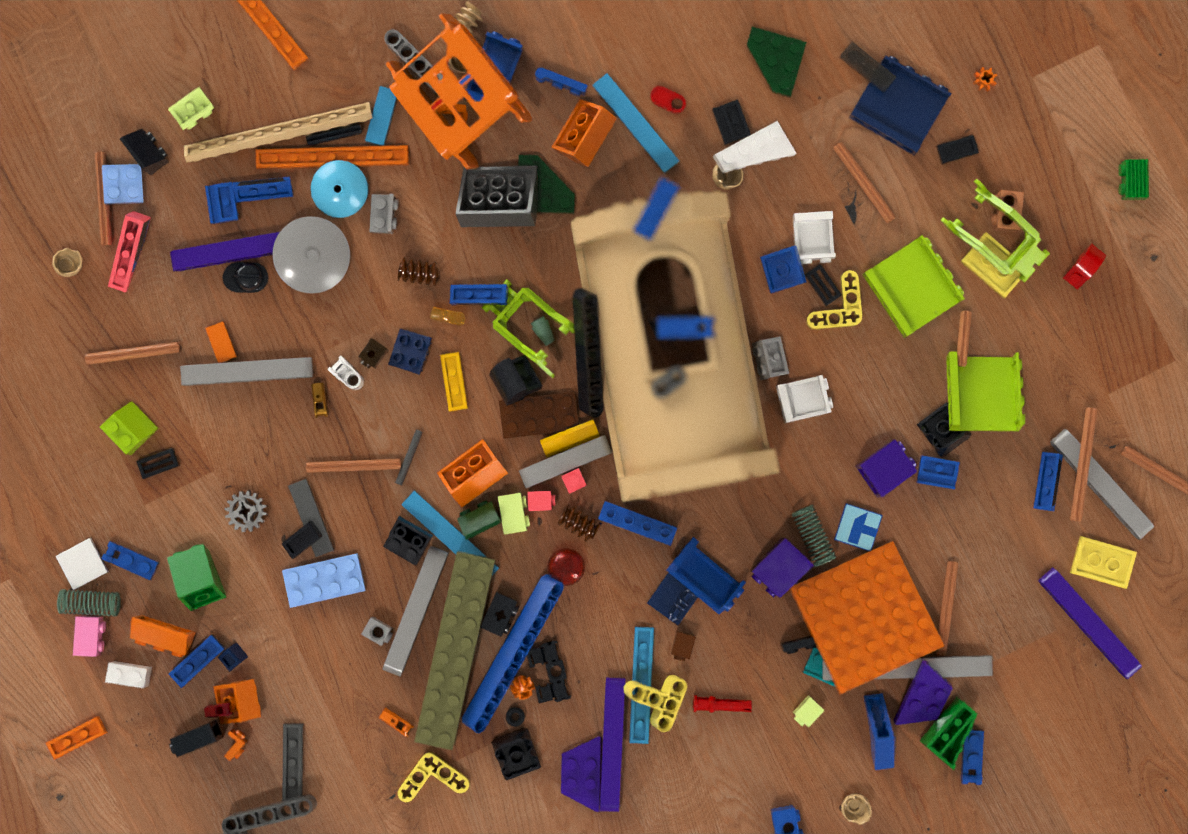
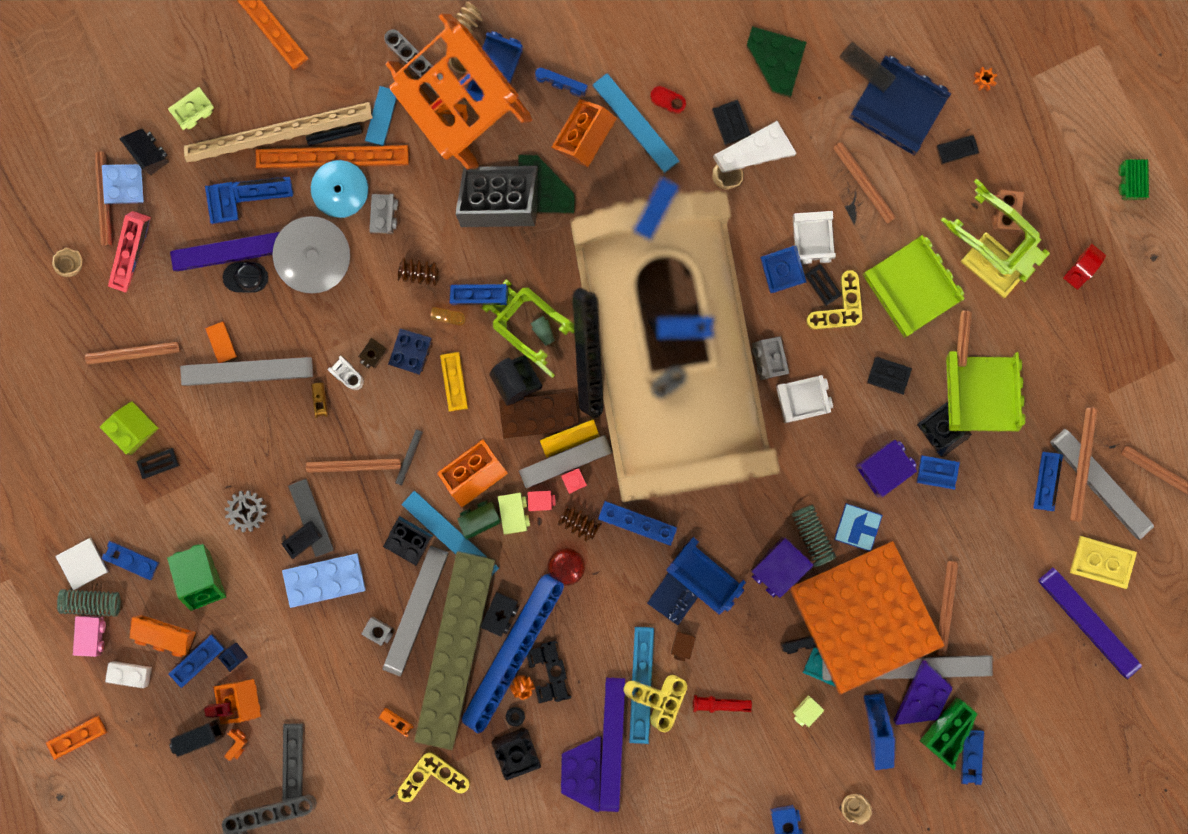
(889, 375): none -> black plate

